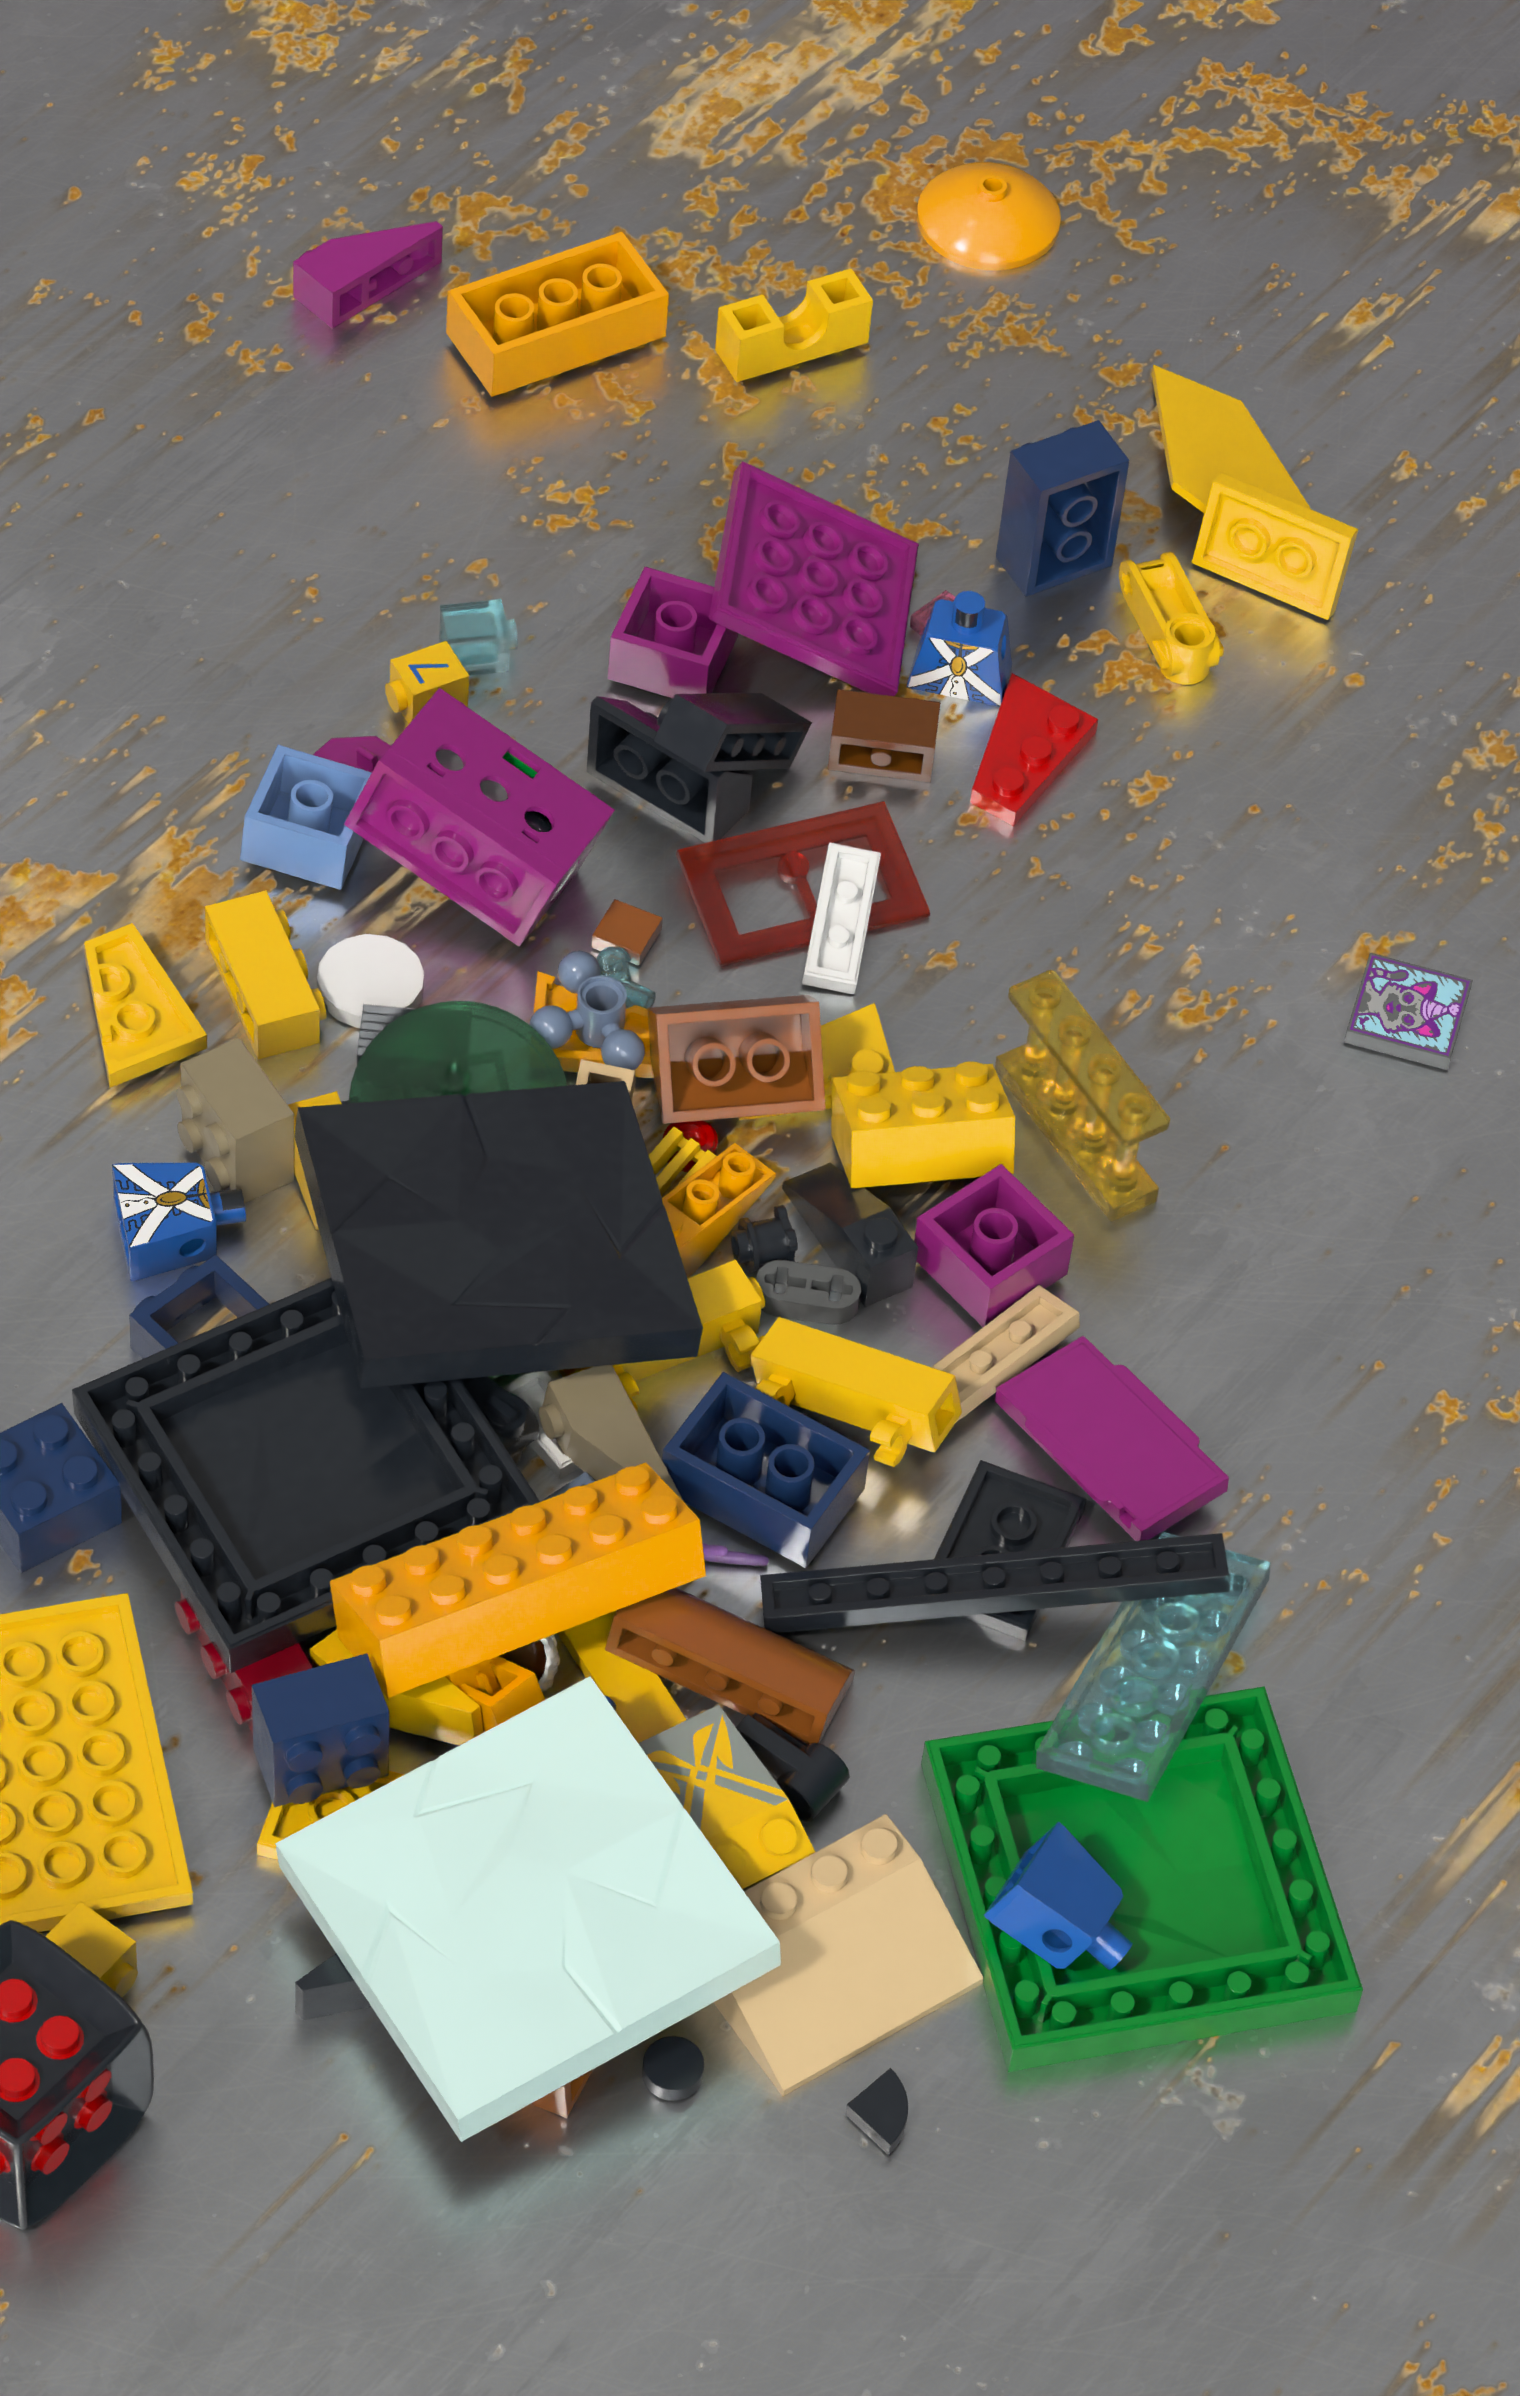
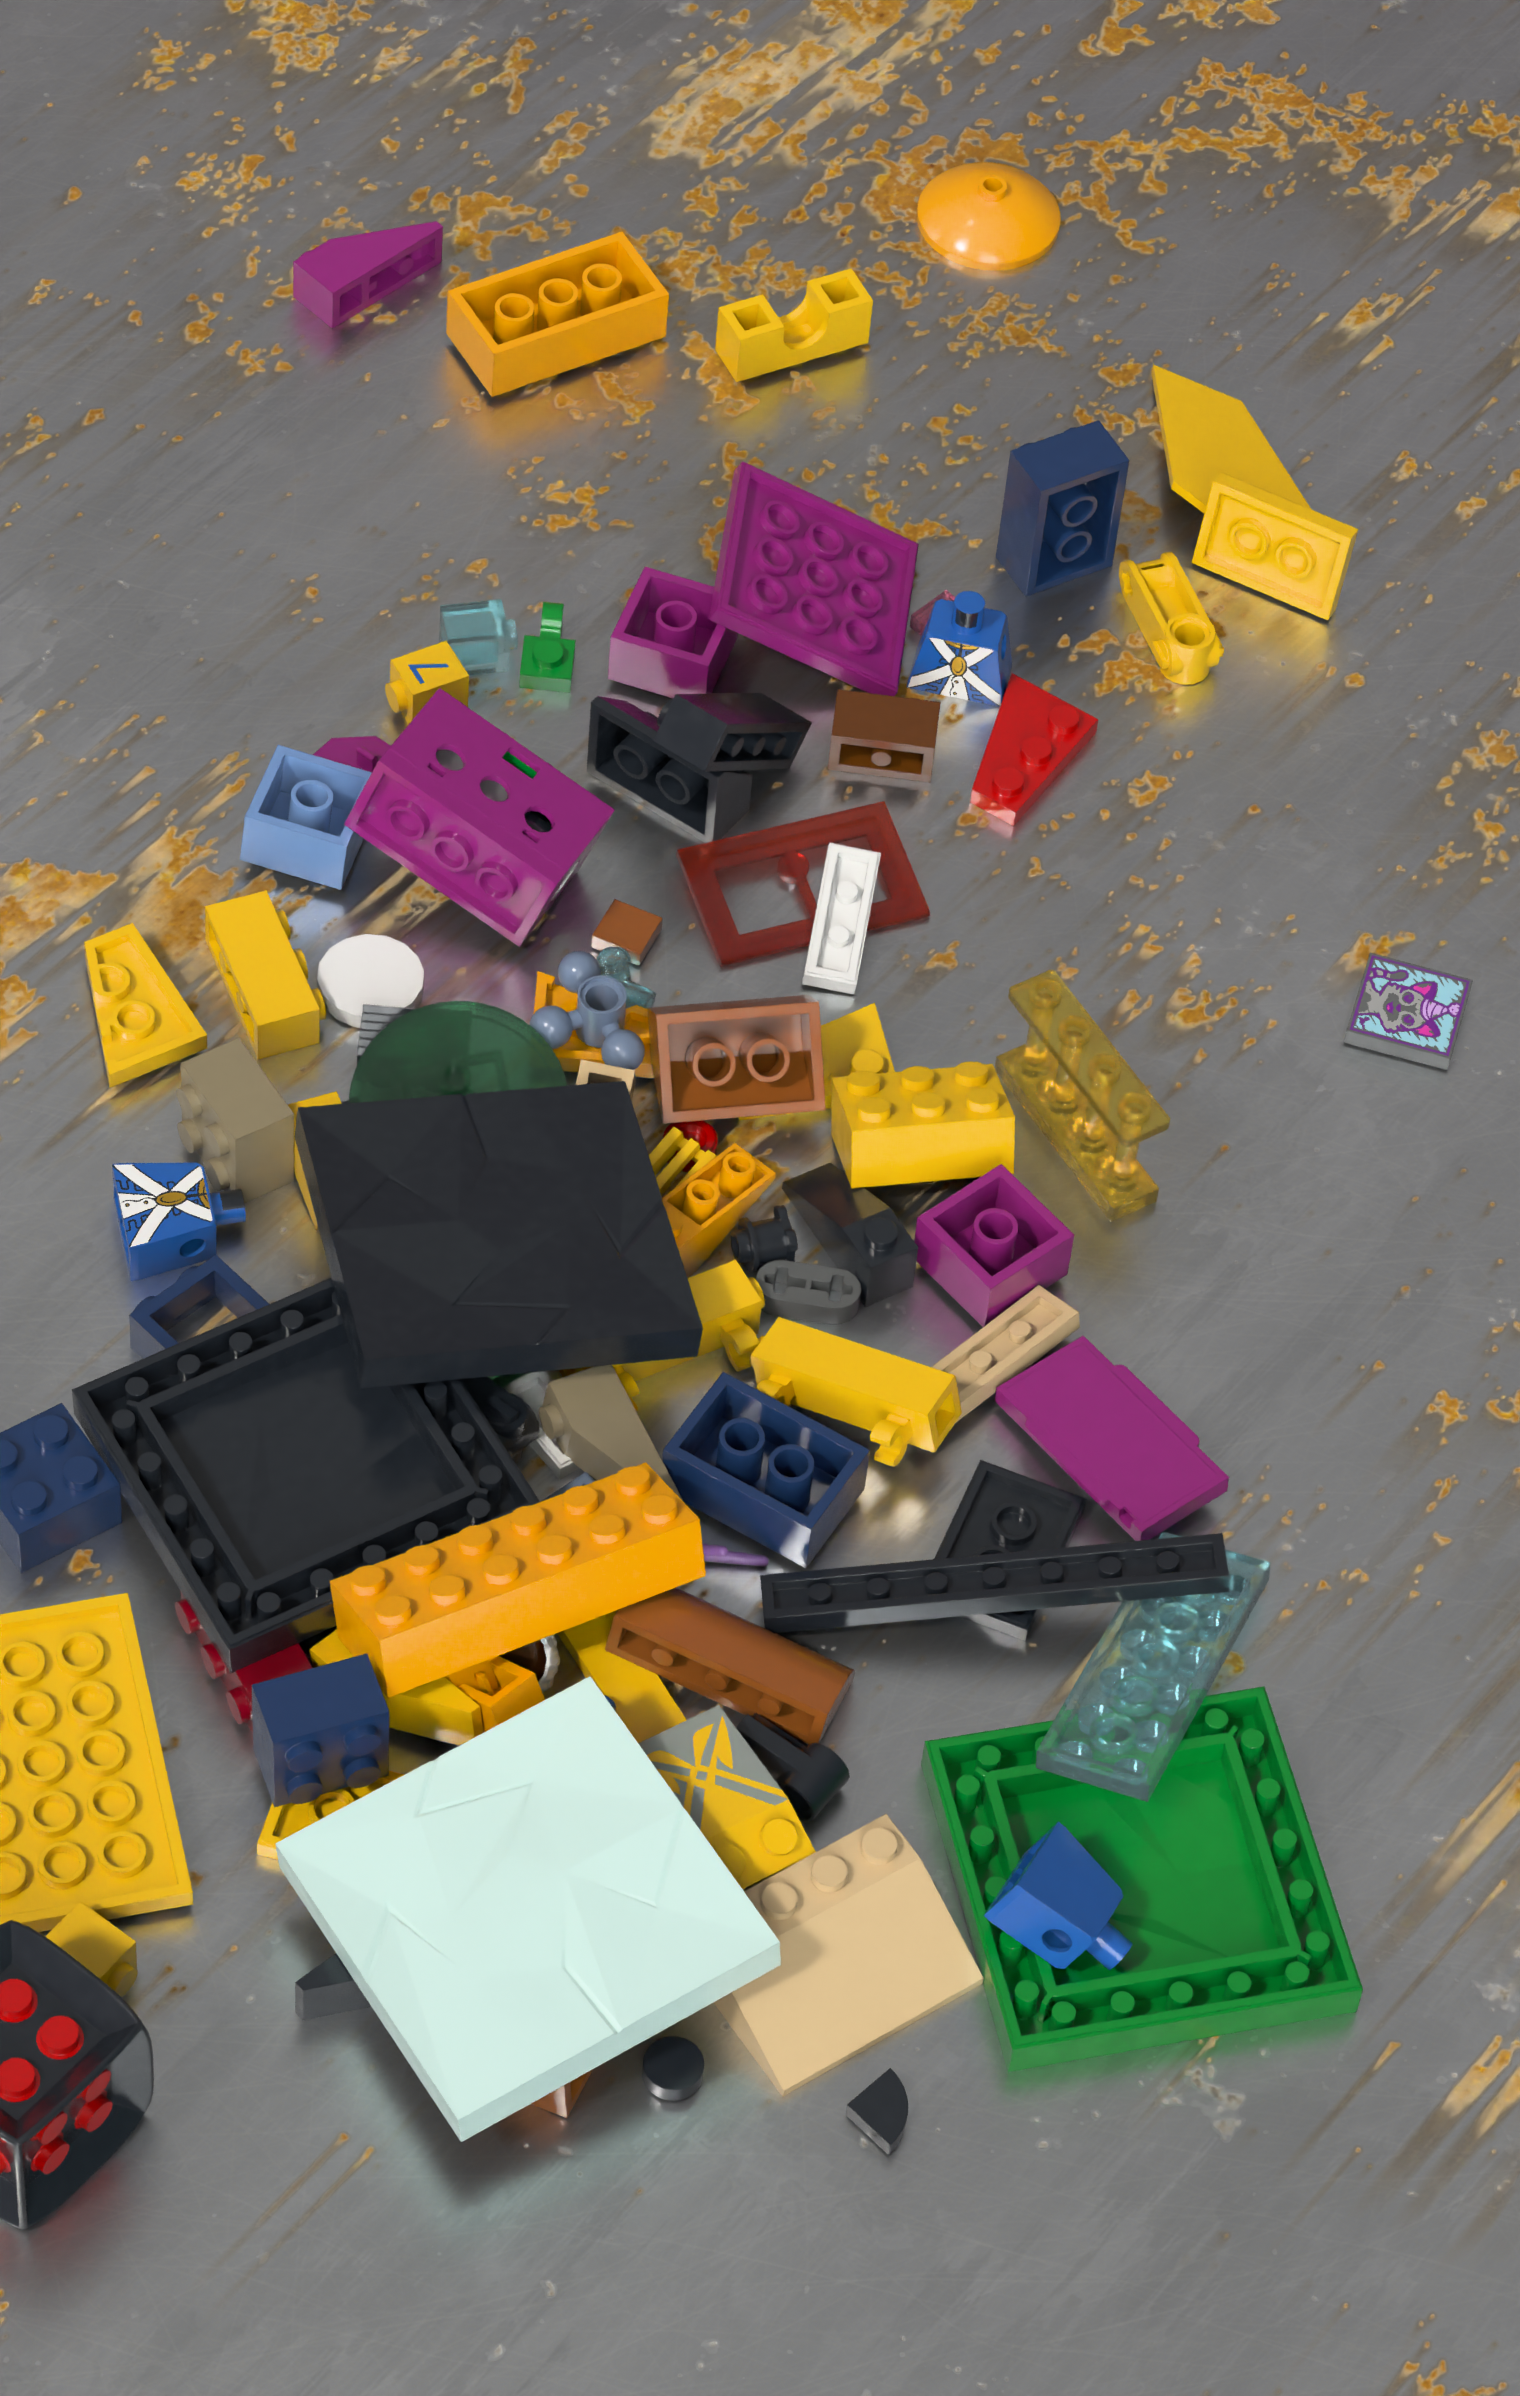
(548, 659): none -> green plate

